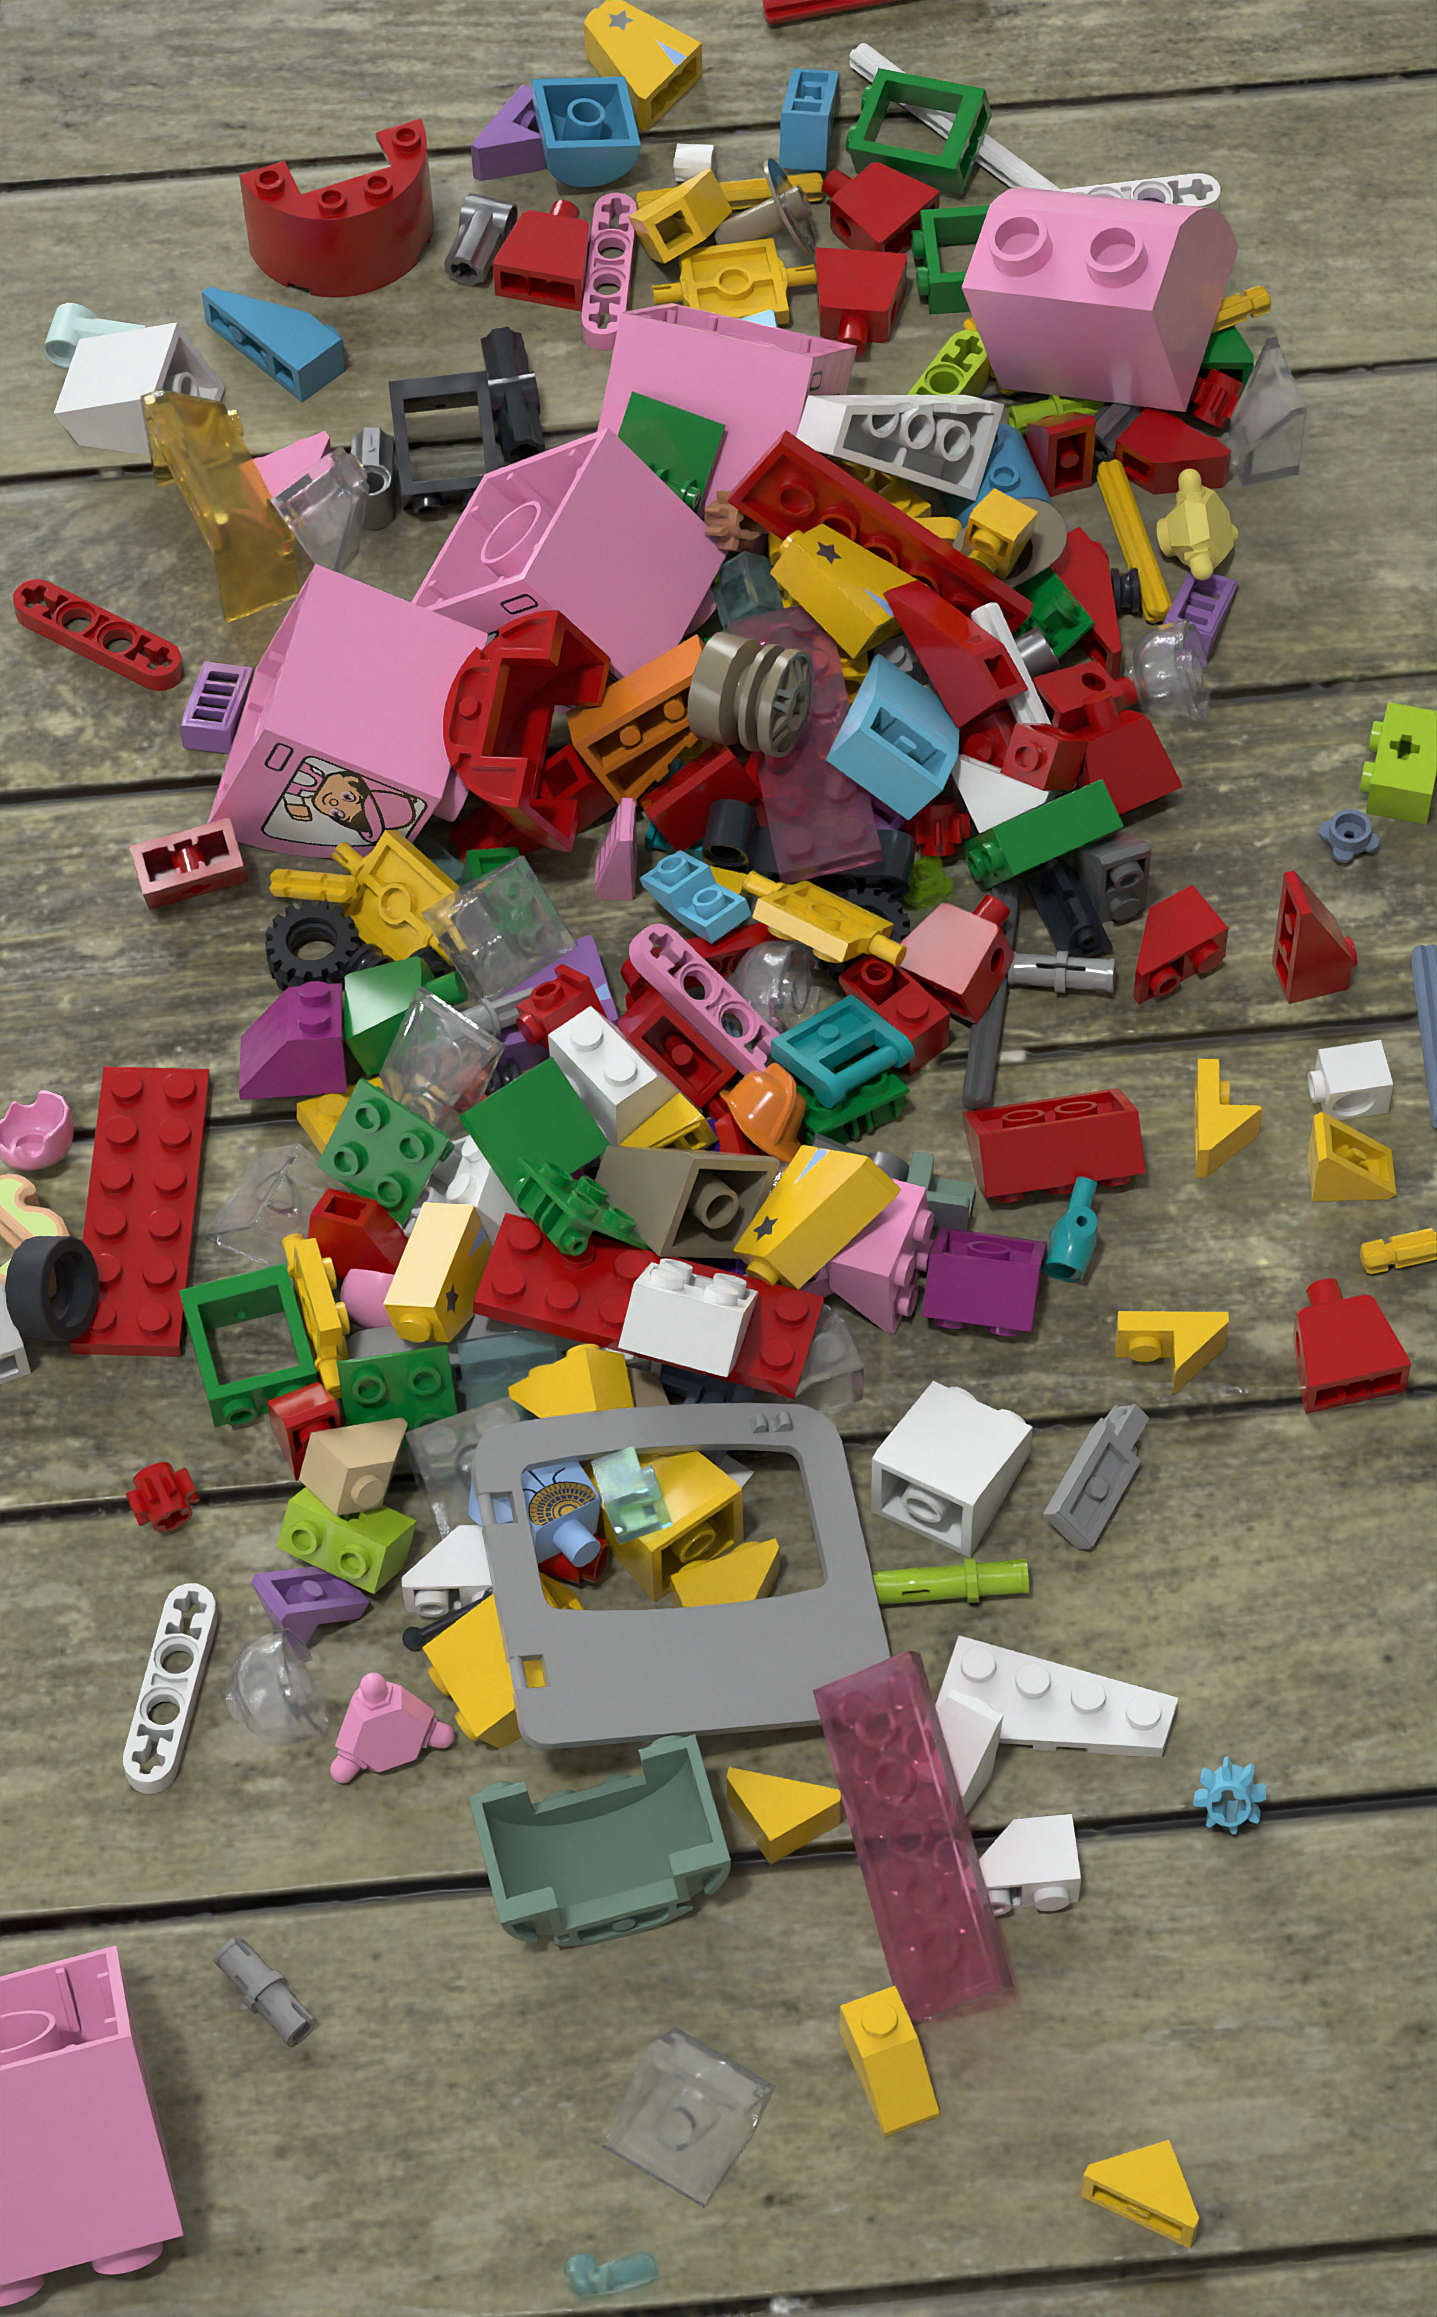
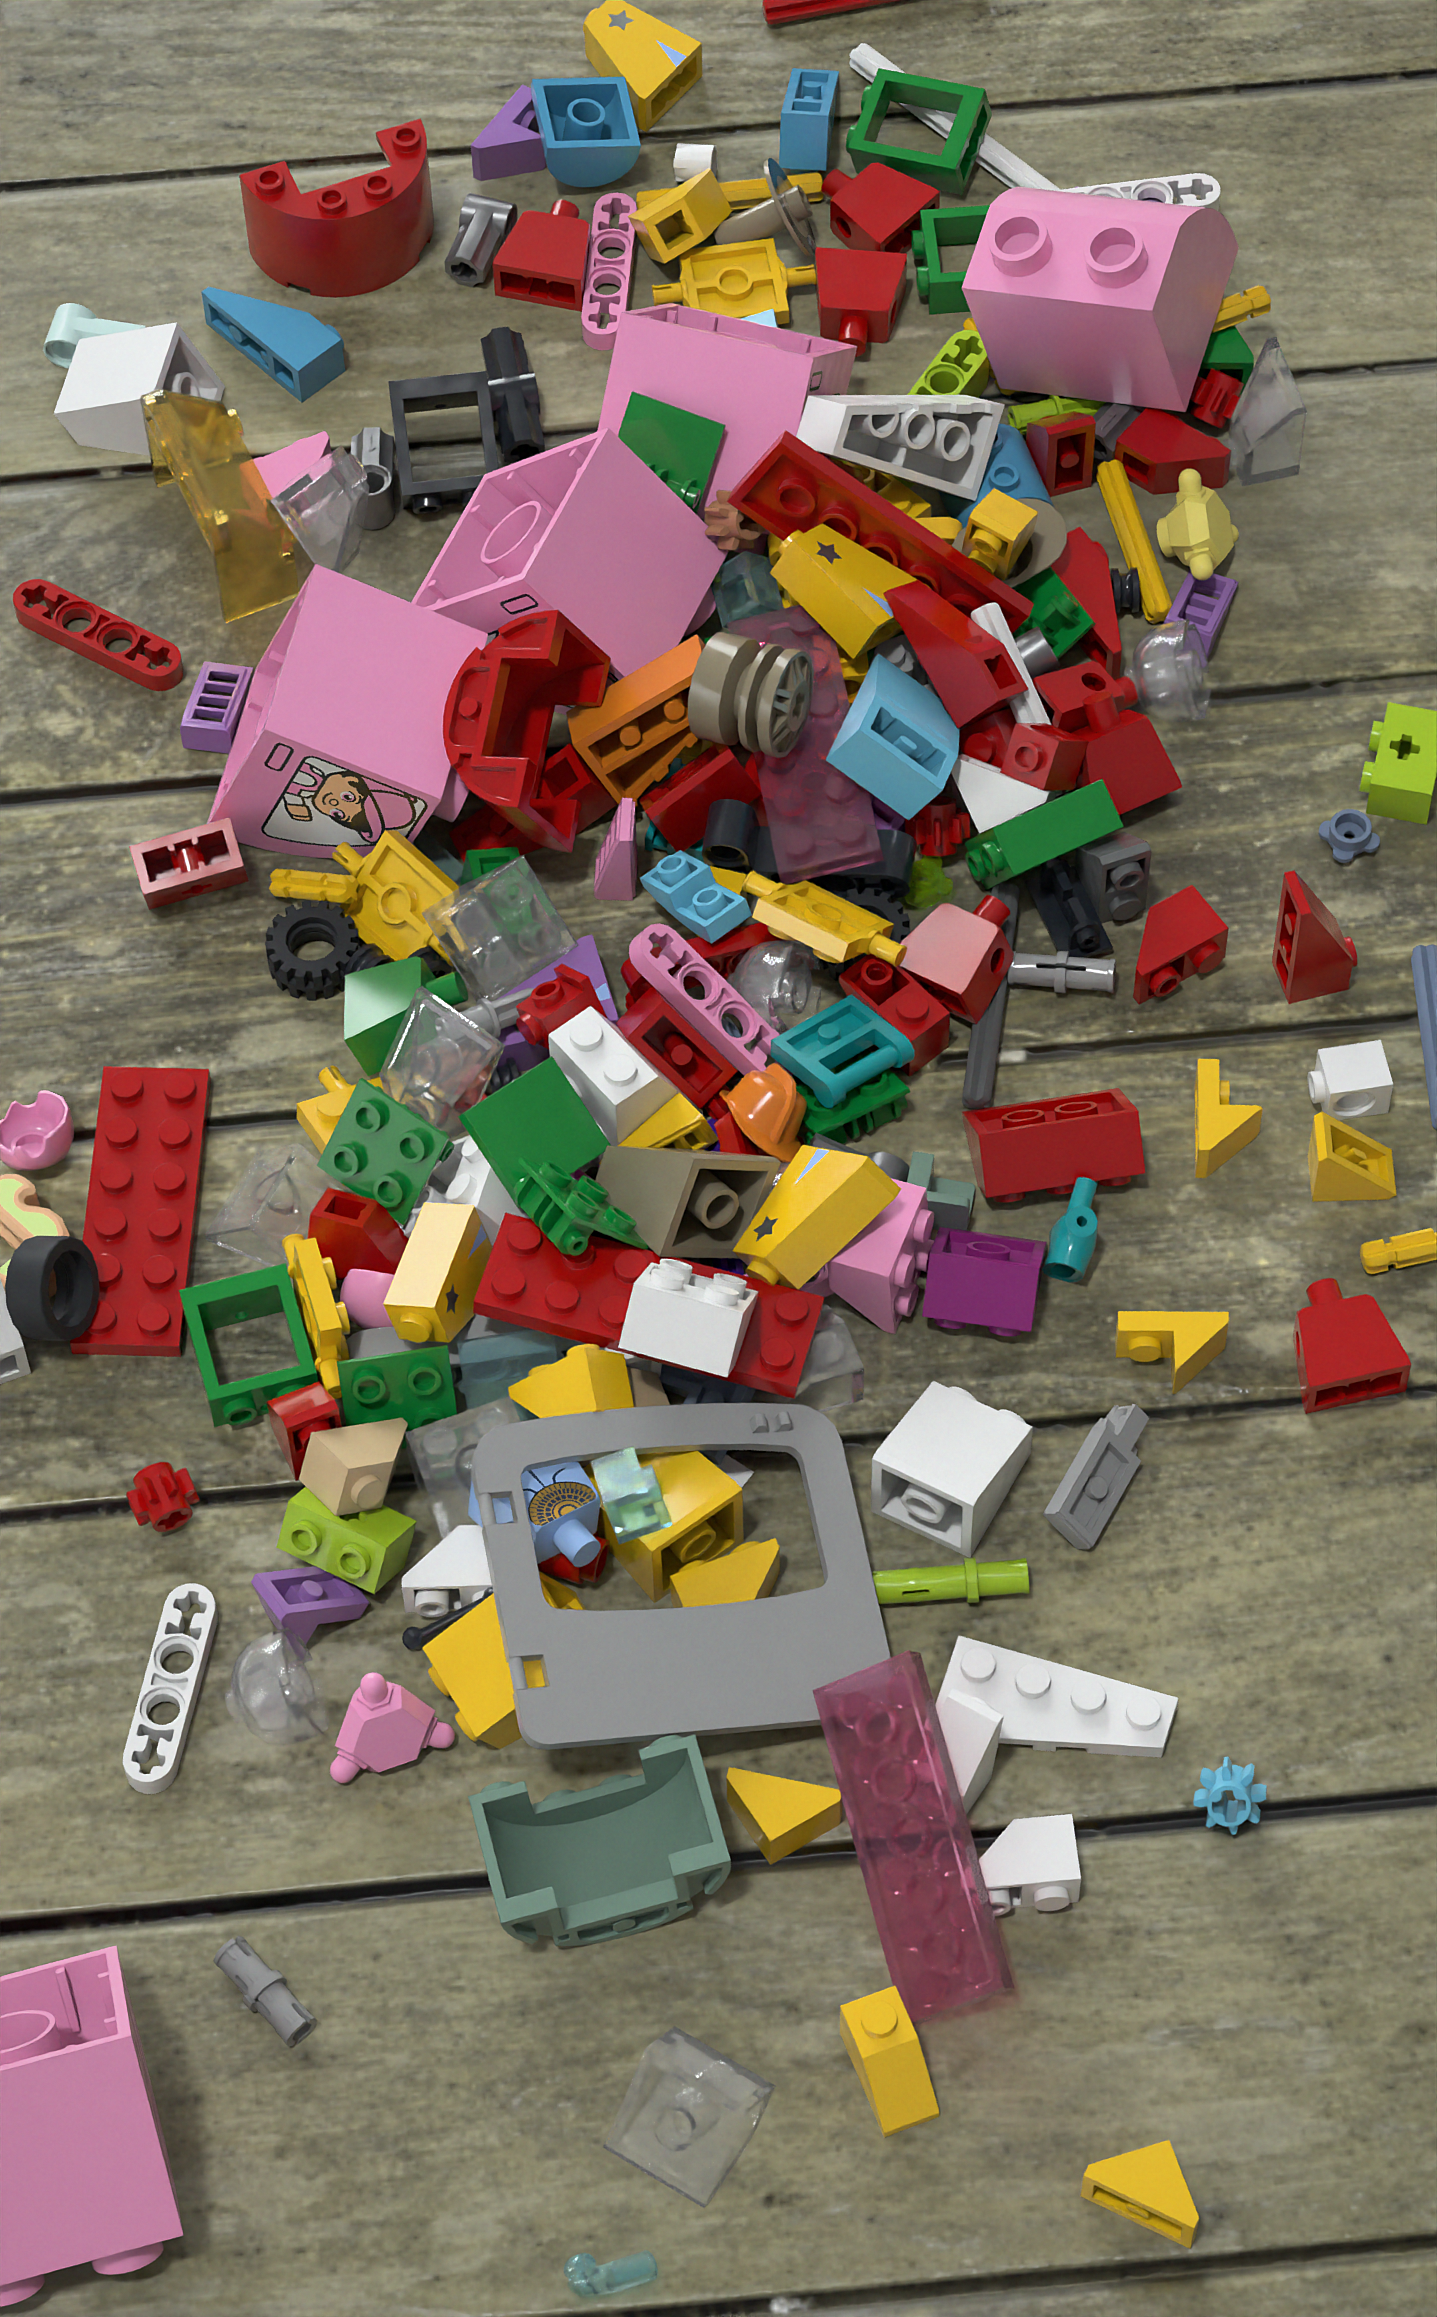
(296, 1045): magenta slope -> none

